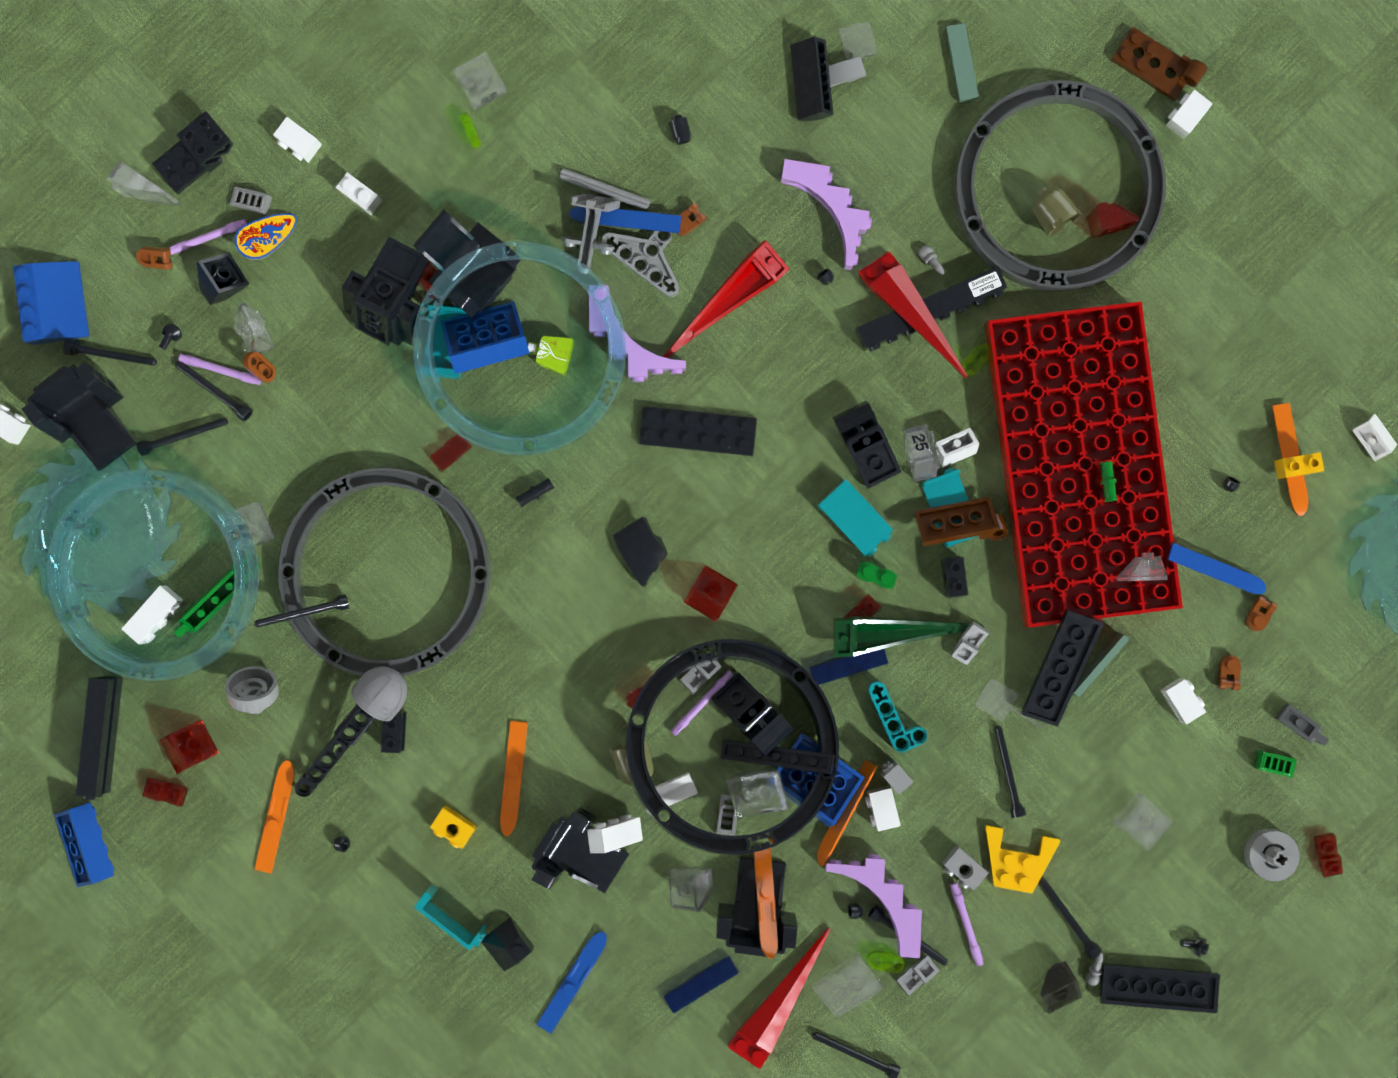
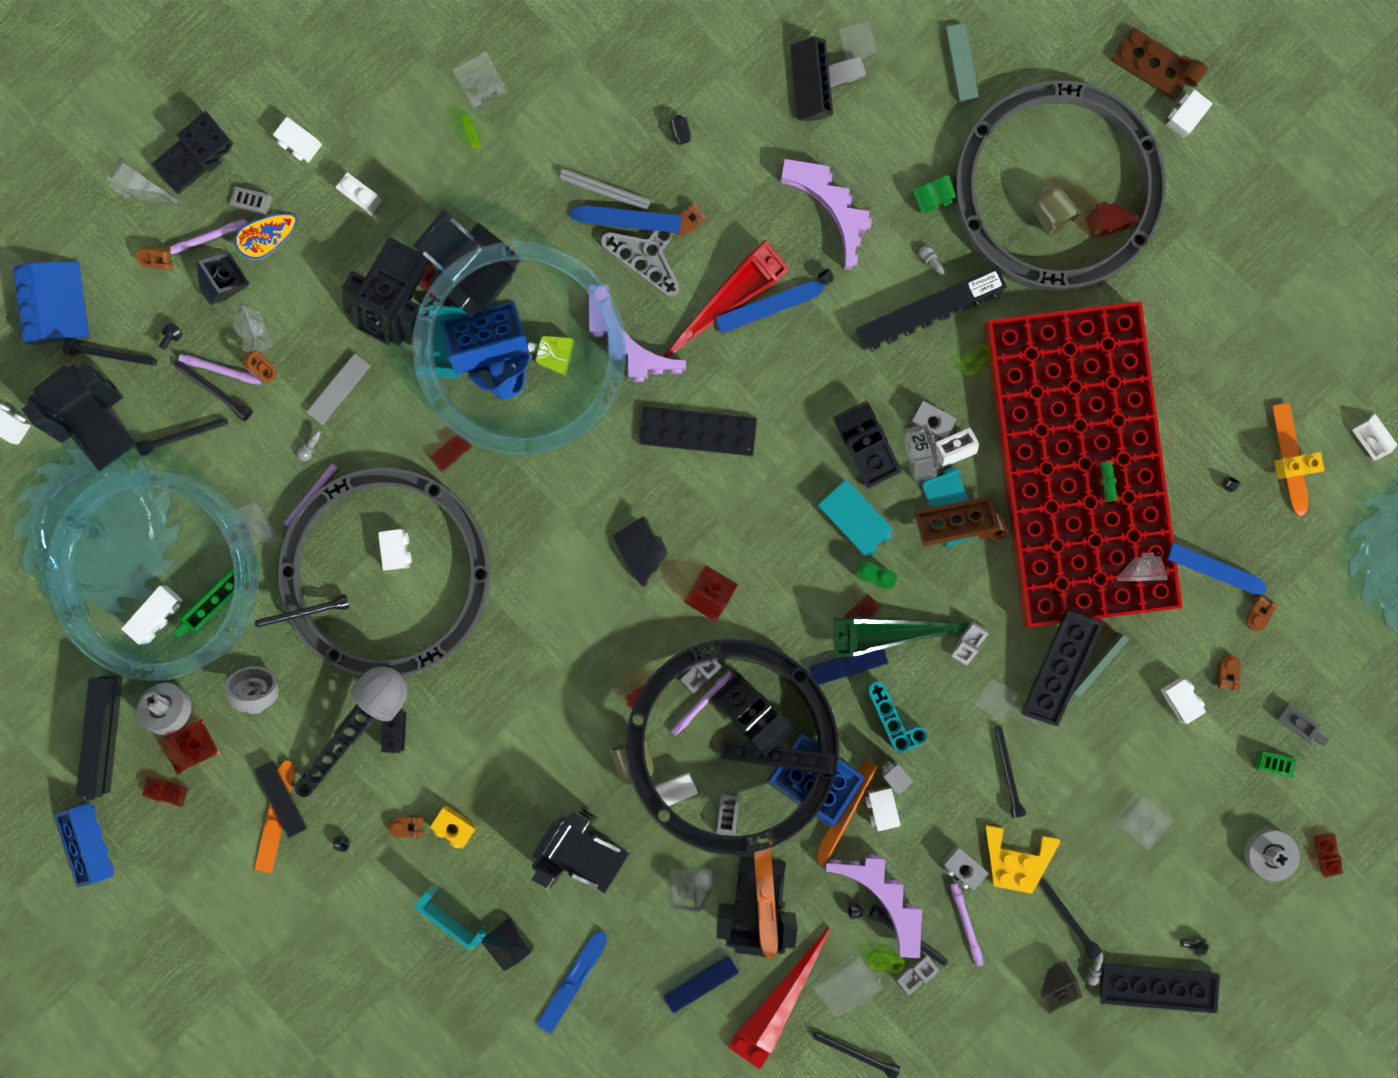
(156, 703): none -> light grey piece
(280, 798): none -> black tile
(305, 453): none -> light grey bar
(319, 484): none -> lavender bar
(338, 389): none -> light grey tile
(394, 549): none -> white brick
(400, 827): none -> dark orange plate
(506, 376): none -> blue piece
(513, 776): orange piece -> none
(534, 492): black pin -> none
(594, 206): light grey piece -> none
(614, 834): white brick -> none
(757, 792): clear slope -> none
(769, 306): none -> blue piece
(893, 286): red plate -> none
(934, 194): none -> green brick
(944, 421): none -> light grey brick
(954, 577): black brick -> none

